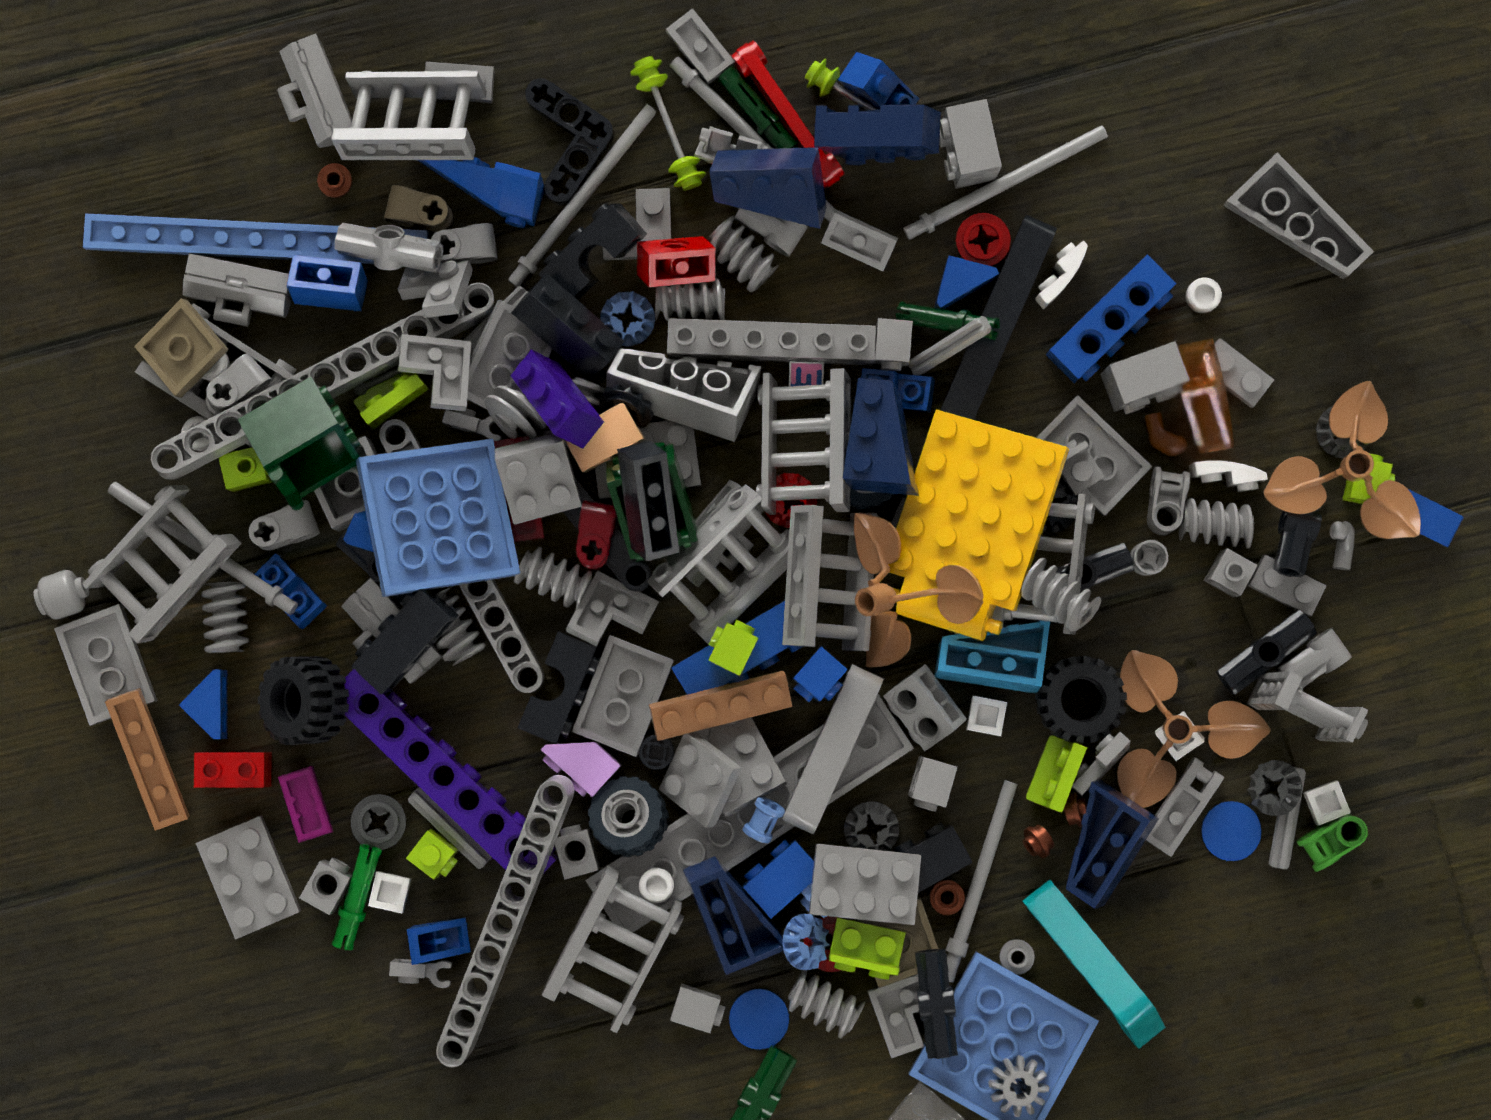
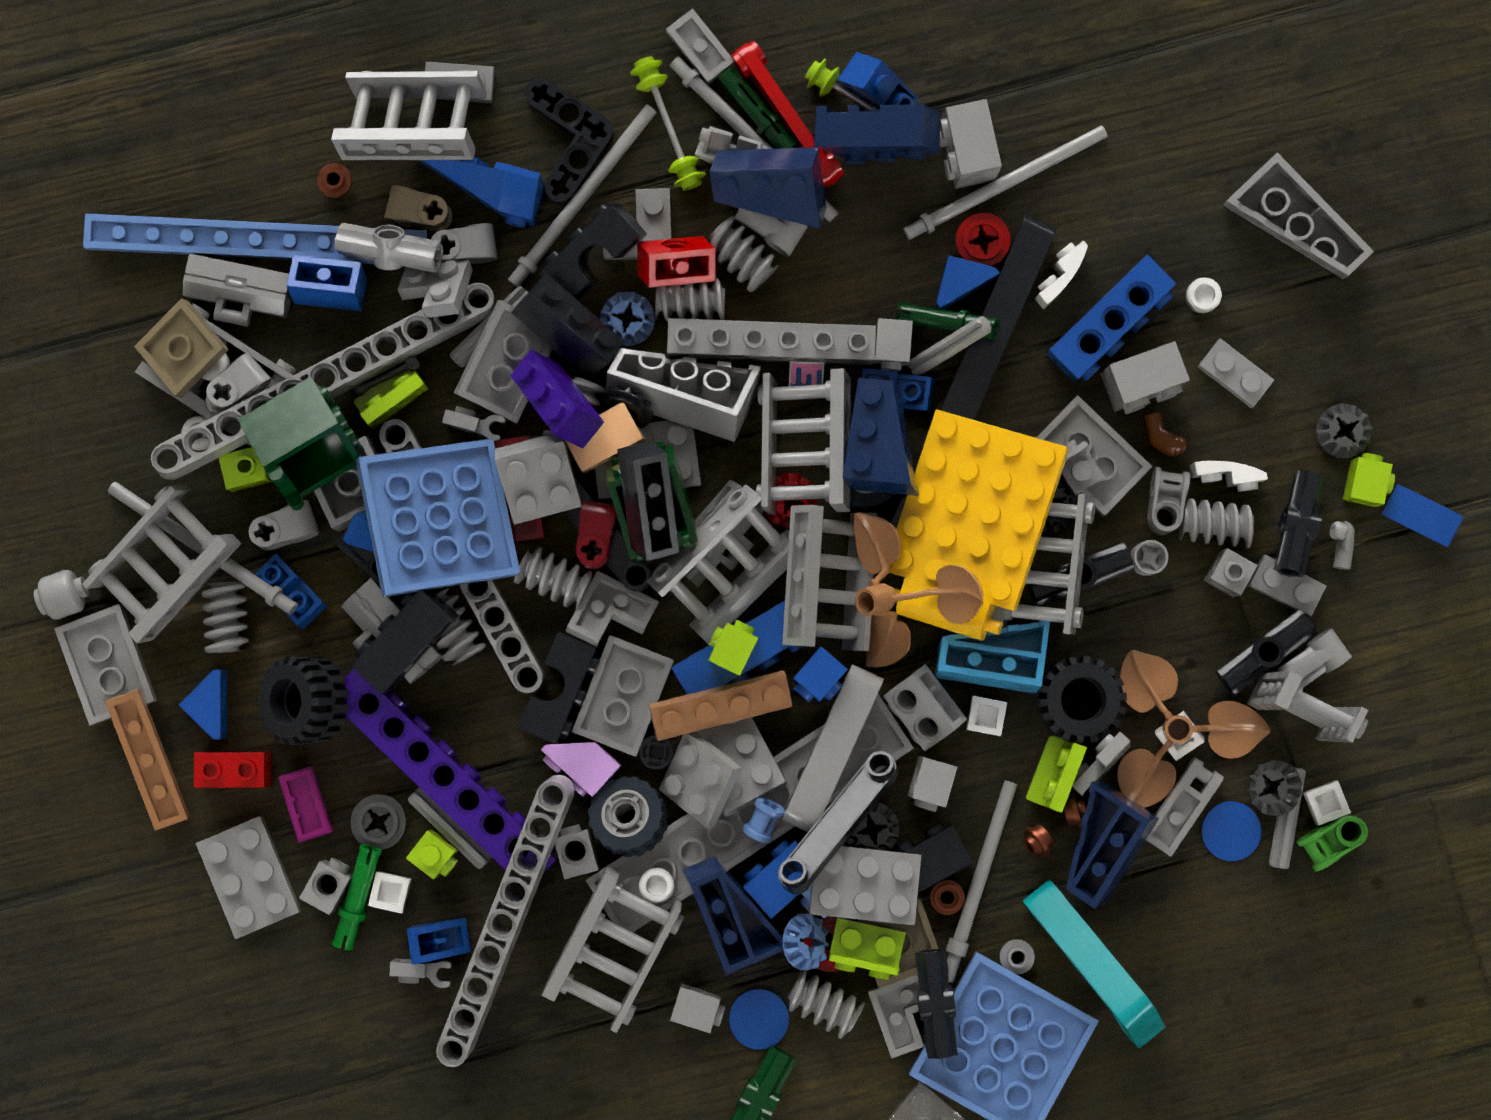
(315, 79): light grey piece -> none
(445, 360): light grey plate -> none
(510, 410): light grey piece -> none
(838, 822): none -> piece
(859, 240): light grey plate -> none
(1029, 1078): light grey gear -> none
(1057, 598): light grey piece -> none
(1206, 397): clear orange slope -> none
(1299, 489): medium nougat plant -> none

